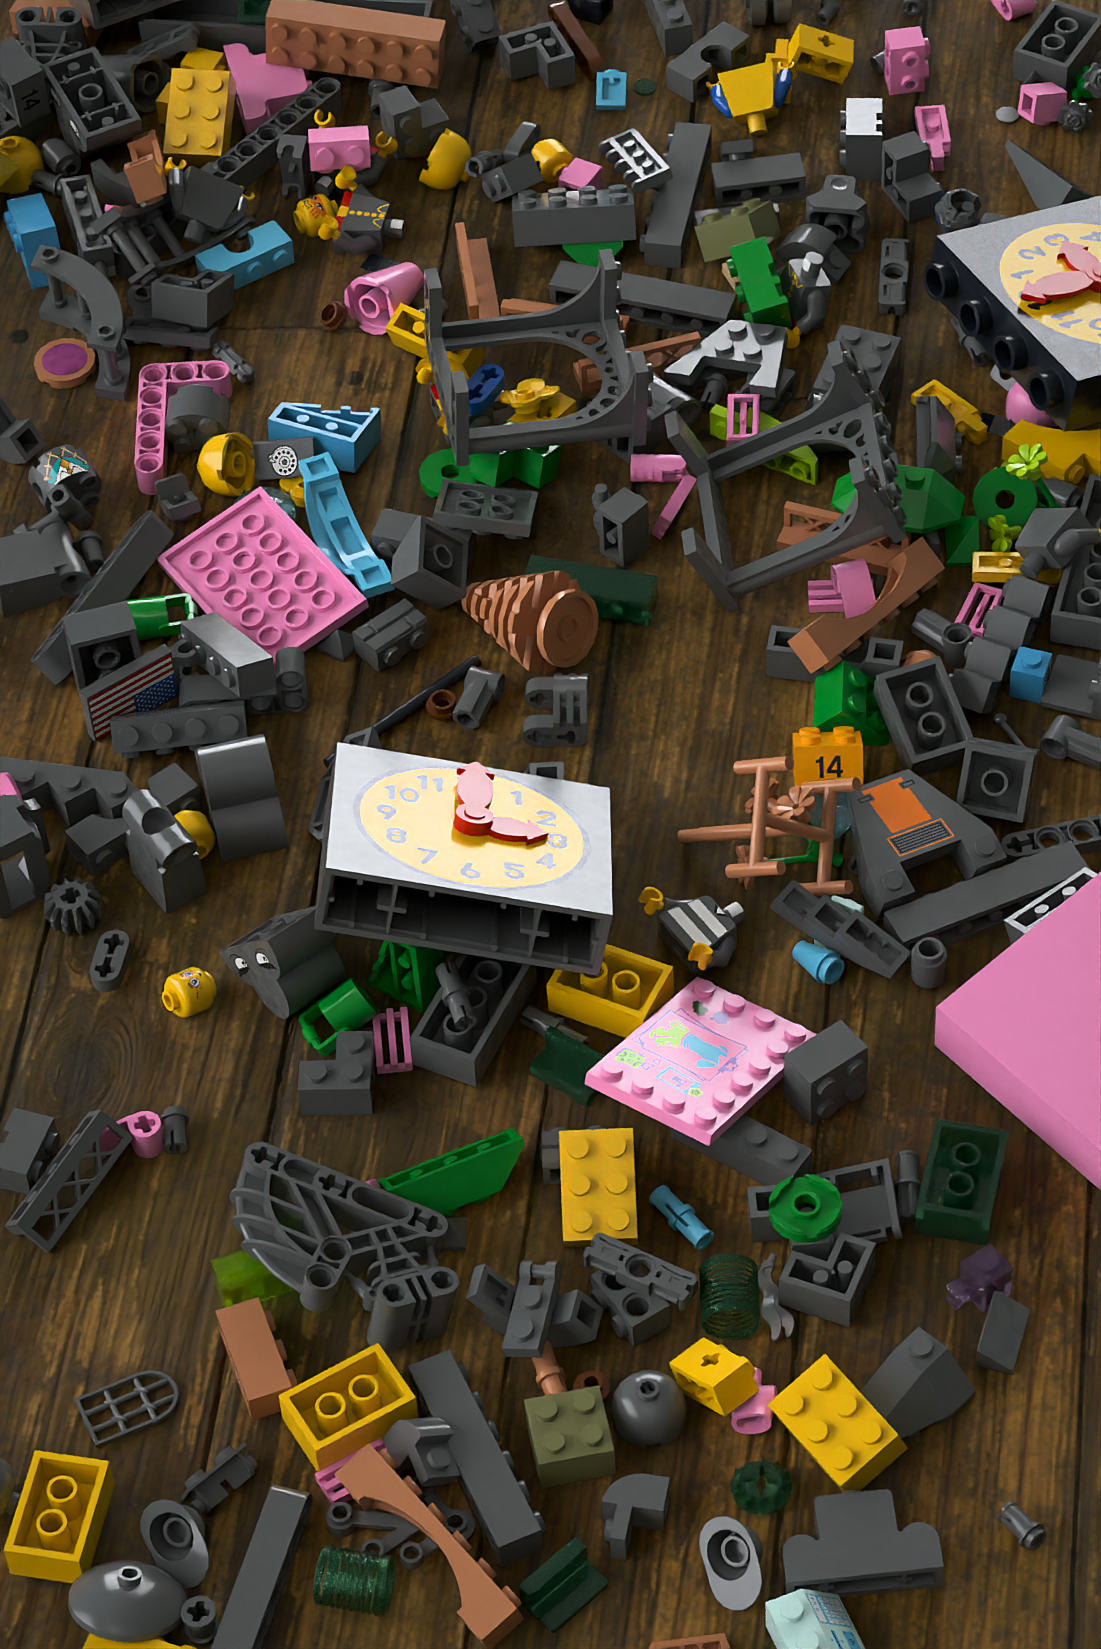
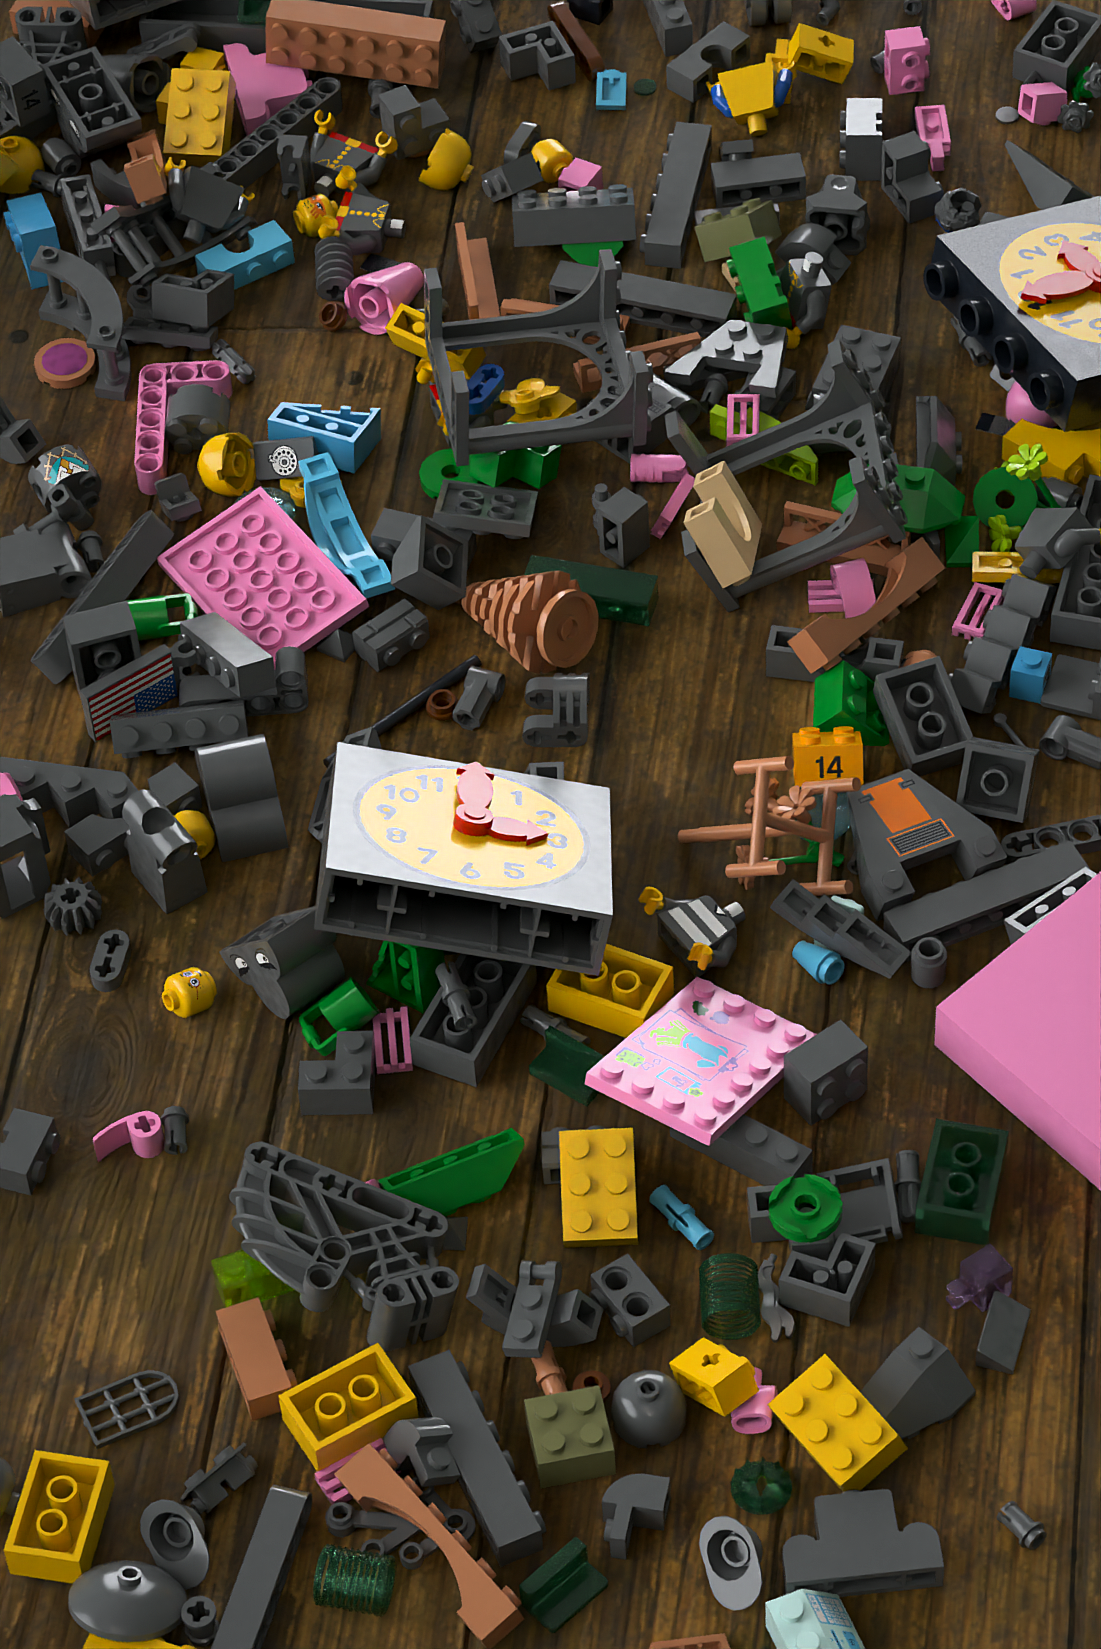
(58, 1172): dark grey fence -> none
(333, 268): none -> dark grey piece
(339, 147): bright pink brick -> none
(484, 160): dark grey pin -> none
(636, 160): dark grey hinge -> none
(663, 1280): dark grey piece -> none
(724, 525): none -> tan arch
(892, 291): dark grey piece -> none
(943, 635): dark grey piece -> none
(966, 416): yellow hinge -> none

